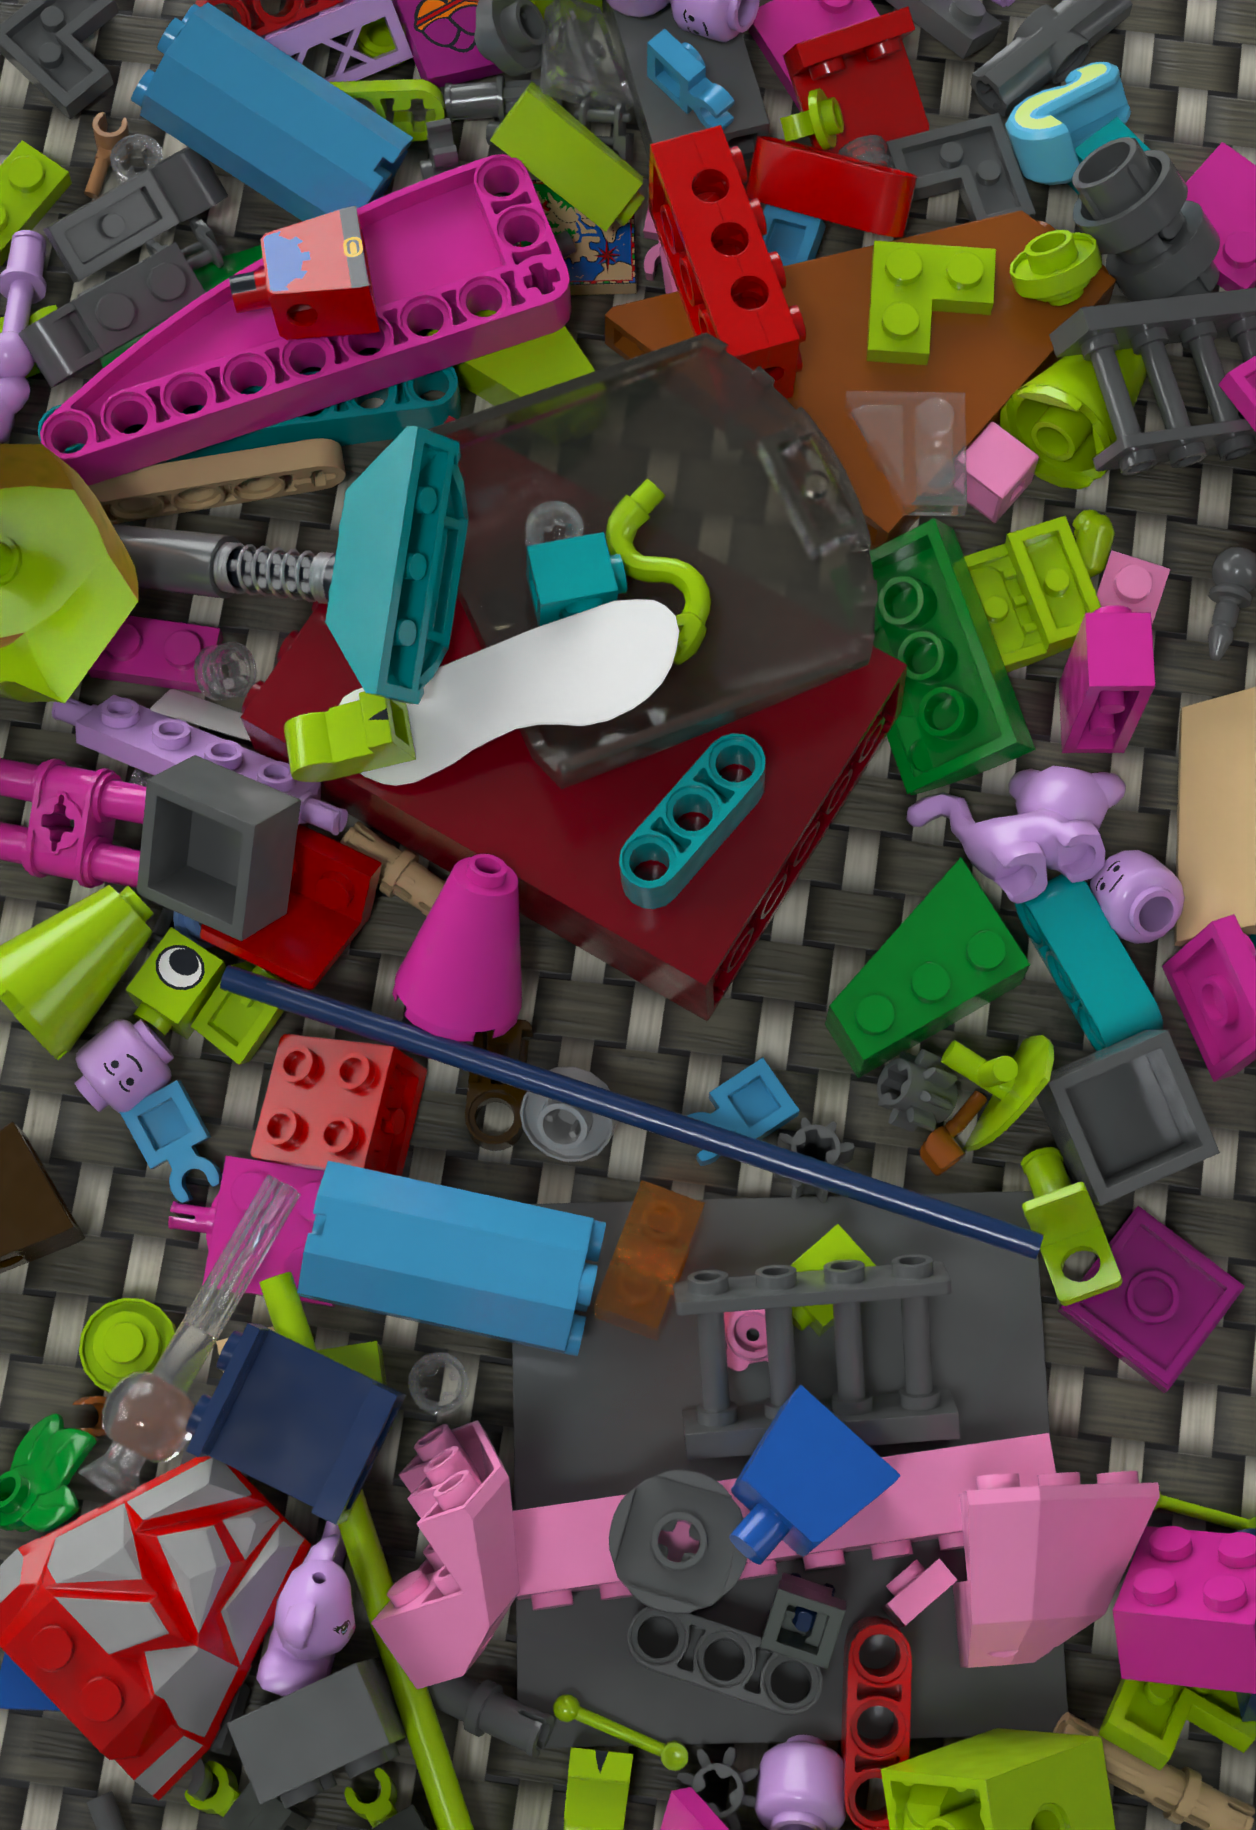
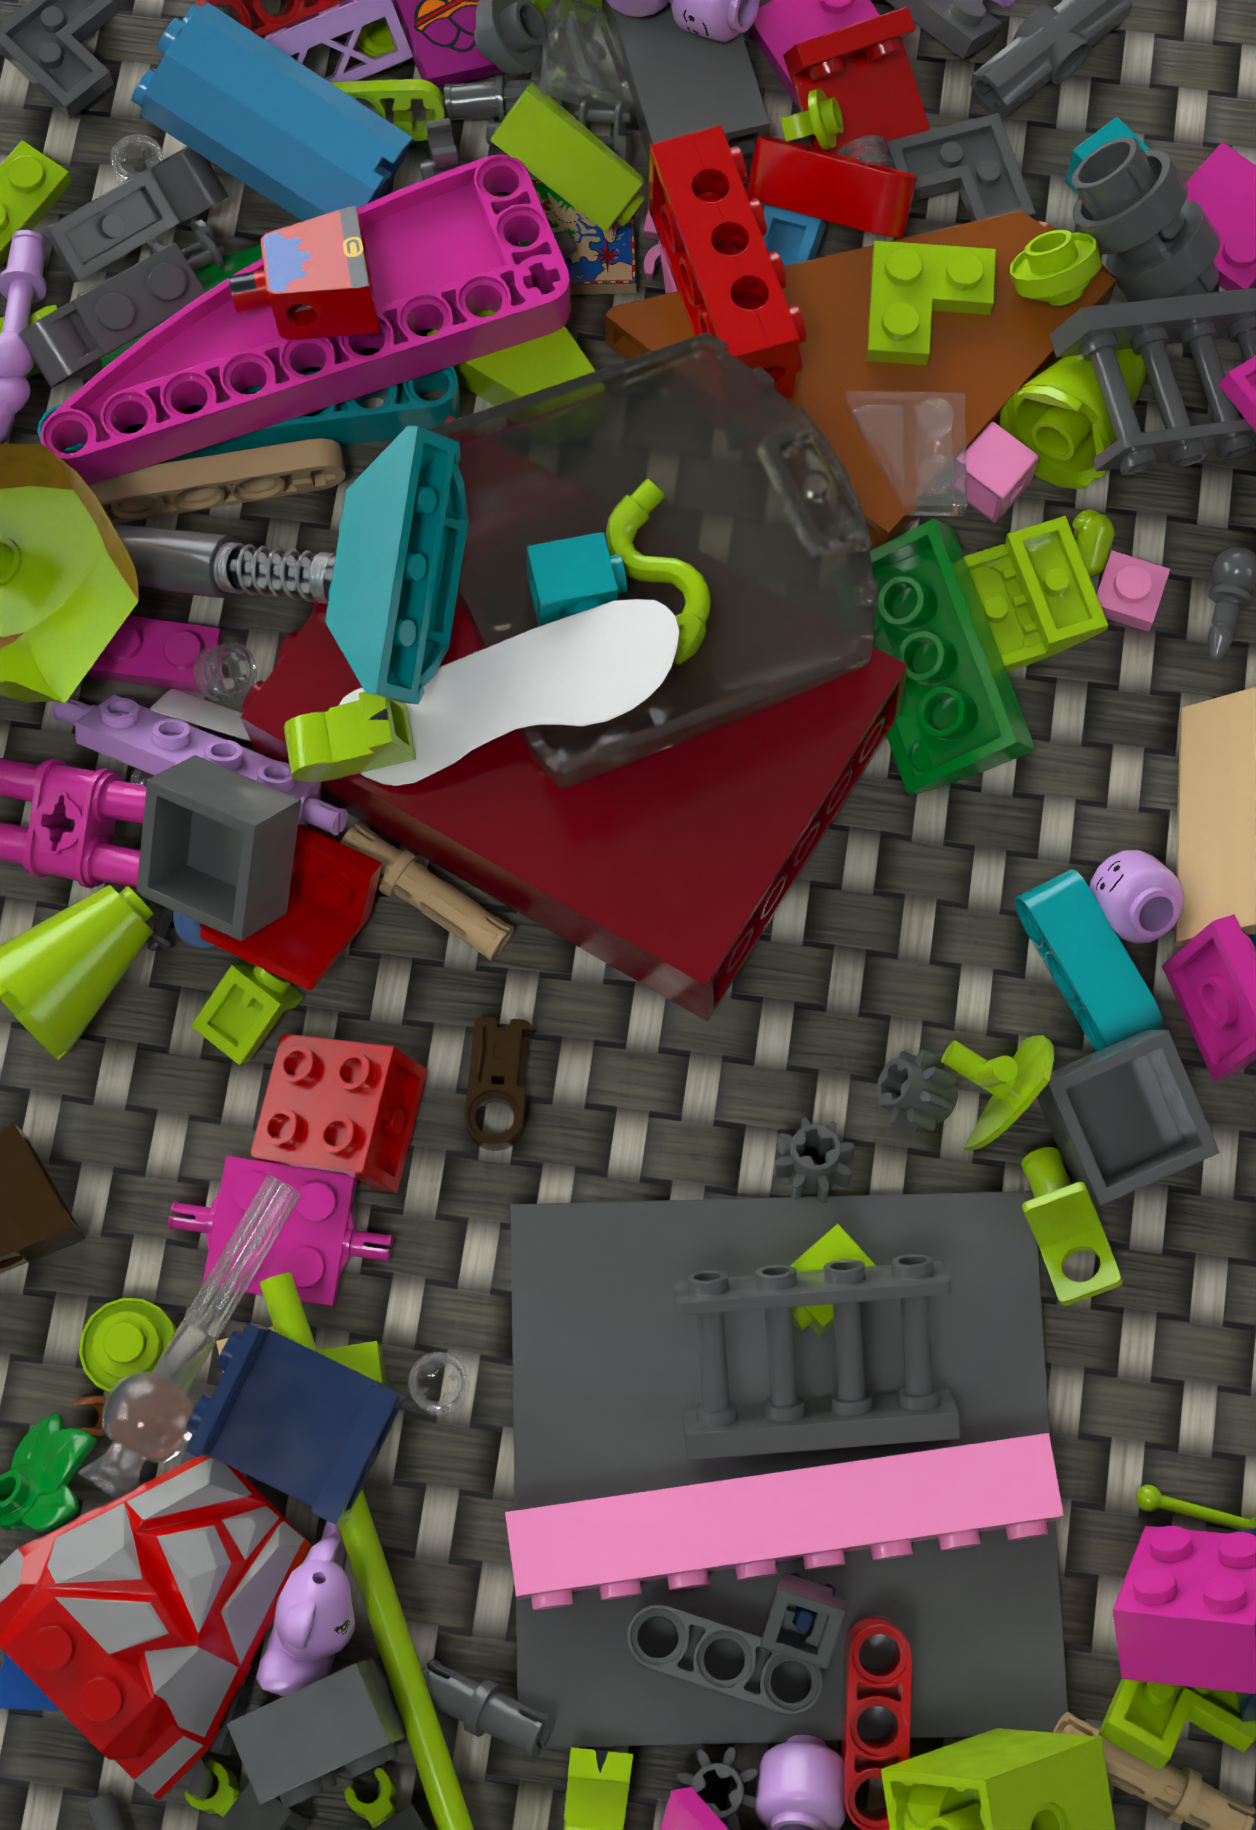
(104, 142): medium nougat hand -> none
(122, 1065): lavender head -> none
(168, 1131): dark azure plate -> none
(175, 984): lime brick -> none
(451, 1258): dark azure brick -> none
(461, 1592): bright pink brick -> none
(466, 955): dark pink cone -> none
(545, 517): clear bush -> none
(565, 1130): light grey plate -> none
(634, 1112): dark blue piece -> none
(643, 1562): dark grey plate -> none
(649, 1260): clear orange brick -> none
(672, 1754): lime hinge -> none
(682, 77): dark azure plate -> none
(697, 791): teal beam -> none
(739, 1349): bright pink plate -> none
(748, 1104): dark azure plate -> none
(805, 1480): blue torso -> none
(916, 1589): bright pink plate -> none
(927, 975): green wedge -> none
(941, 1149): dark orange hand -> none
(1043, 1560): bright pink brick -> none
(1053, 828): lavender animal -> none
(1059, 119): medium azure animal -> none
(1106, 680): dark pink brick -> none
(1164, 1305): magenta tile -> none

